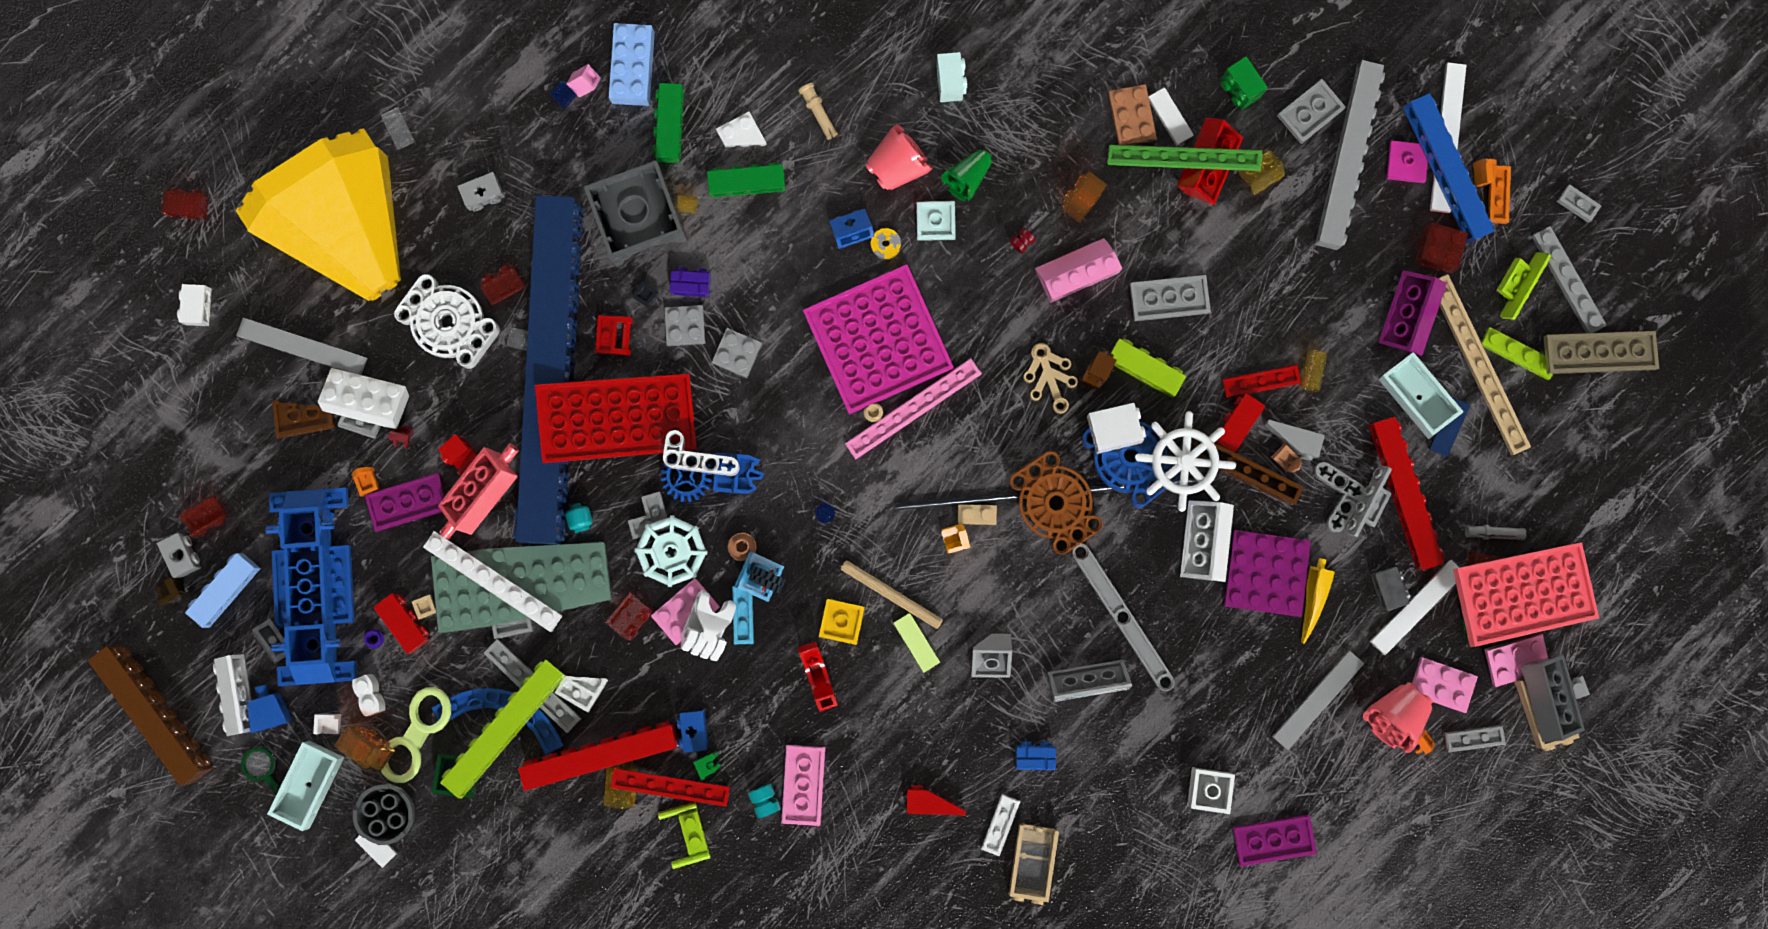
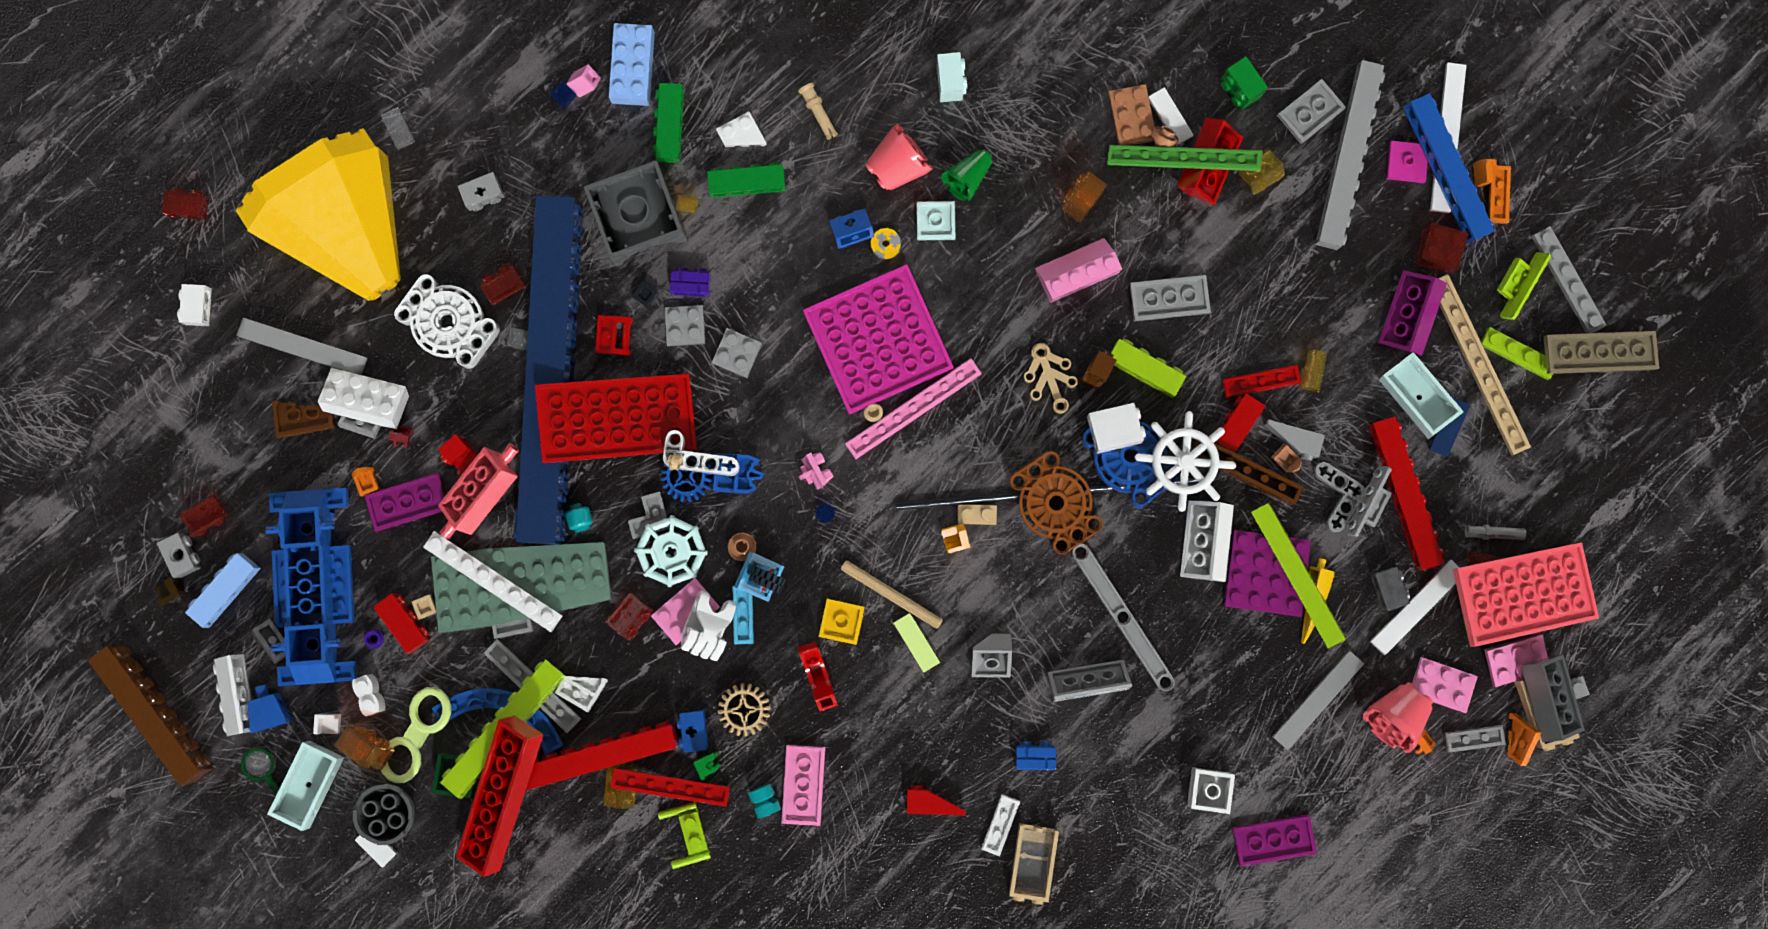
(499, 795): none -> red brick
(674, 461): none -> tan plate
(744, 719): none -> tan gear
(812, 471): none -> bright pink hips
(1022, 240): dark red wheel -> none
(1164, 137): none -> nougat plate
(1298, 575): none -> lime tile
(1521, 740): none -> orange wing
(1579, 203): light grey plate -> none

